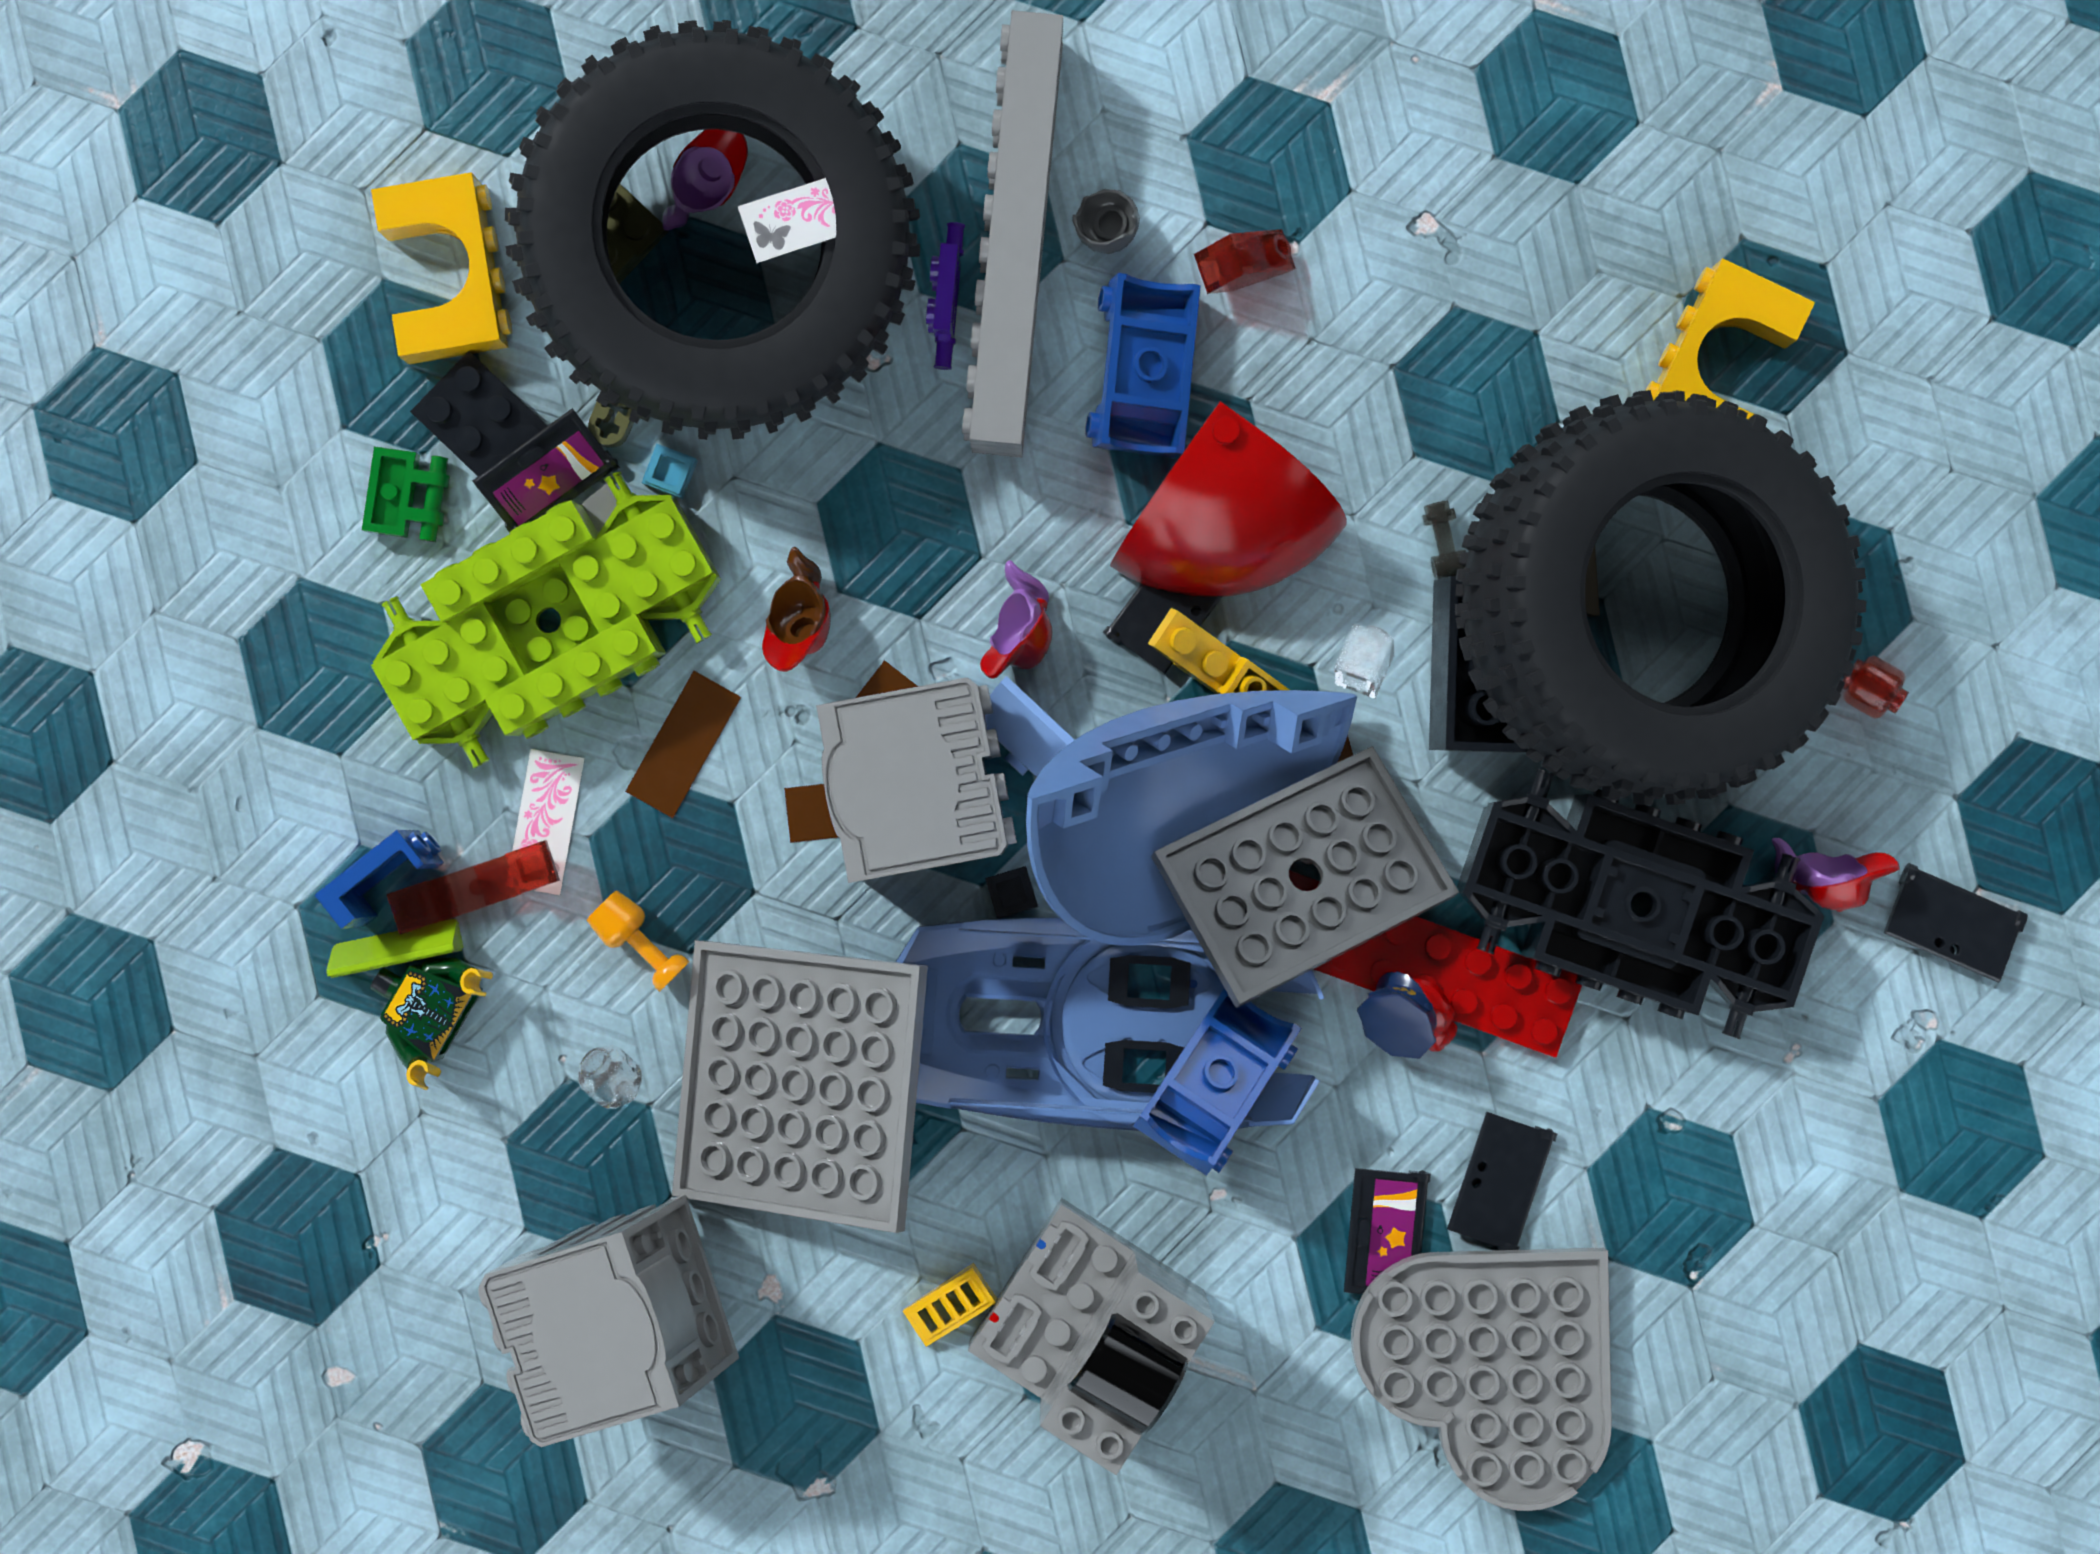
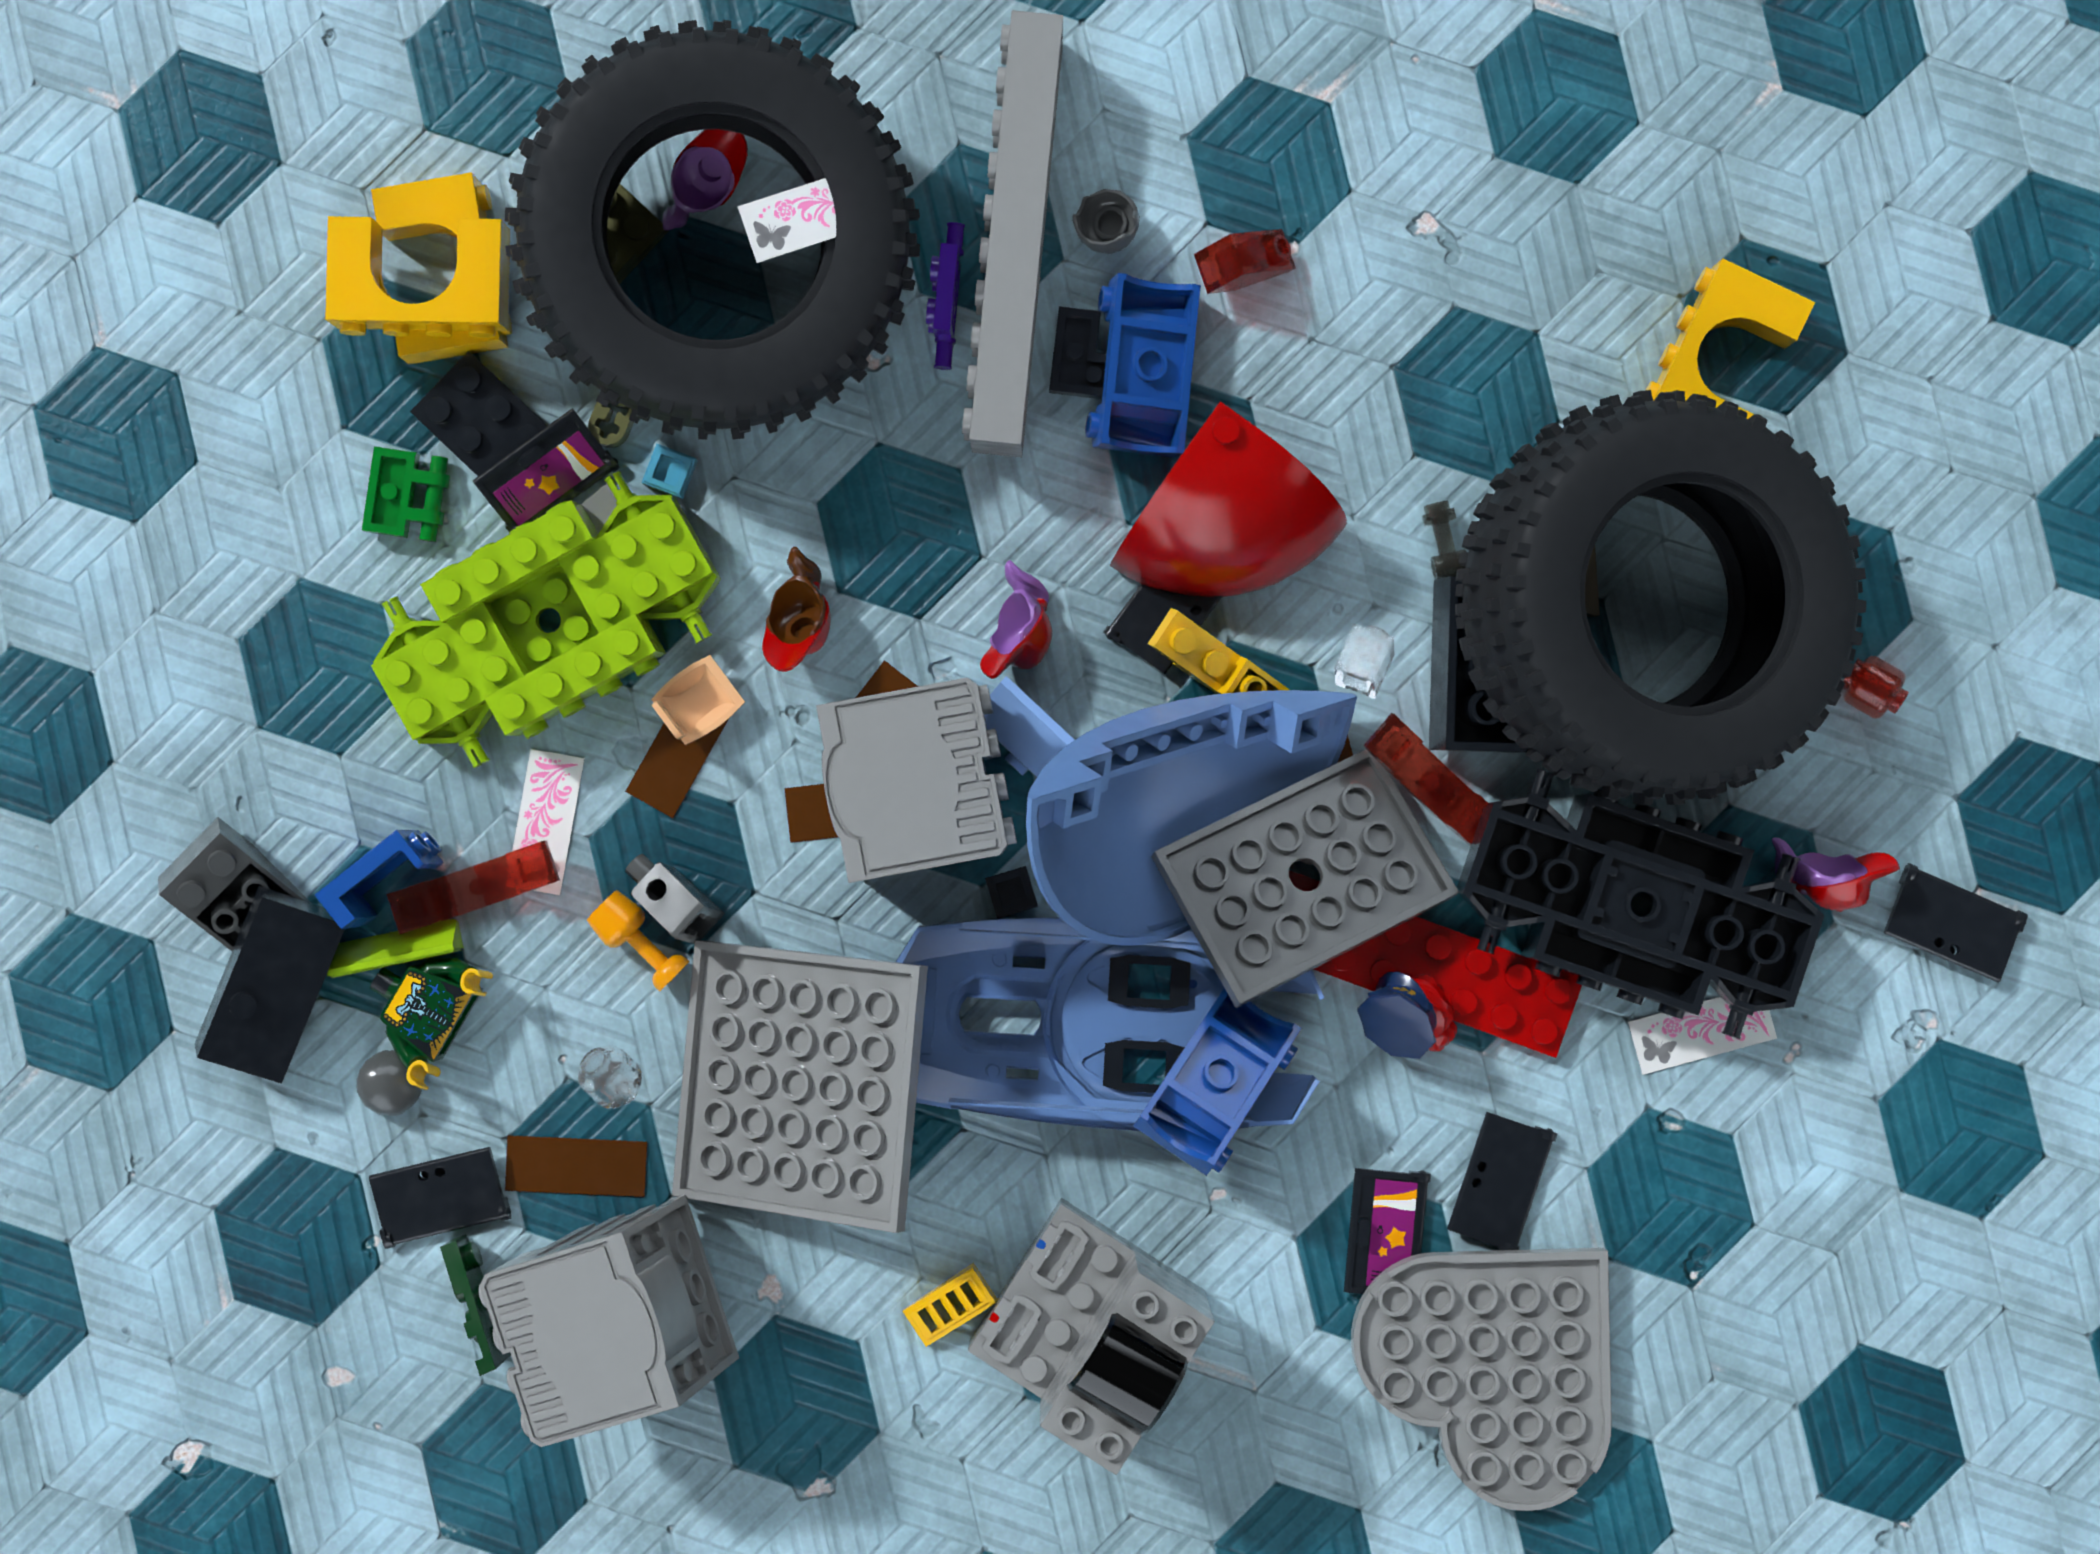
(218, 881): none -> dark grey slope
(269, 985): none -> black brick
(384, 1085): none -> dark grey hair
(441, 1203): none -> black door
(463, 1267): none -> dark green wing
(472, 302): none -> yellow arch
(576, 1166): none -> reddish brown sticker
(683, 908): none -> dark grey torso
(697, 700): none -> light nougat piece
(1075, 364): none -> black plate
(1426, 777): none -> clear red slope
(1670, 1041): none -> white sticker

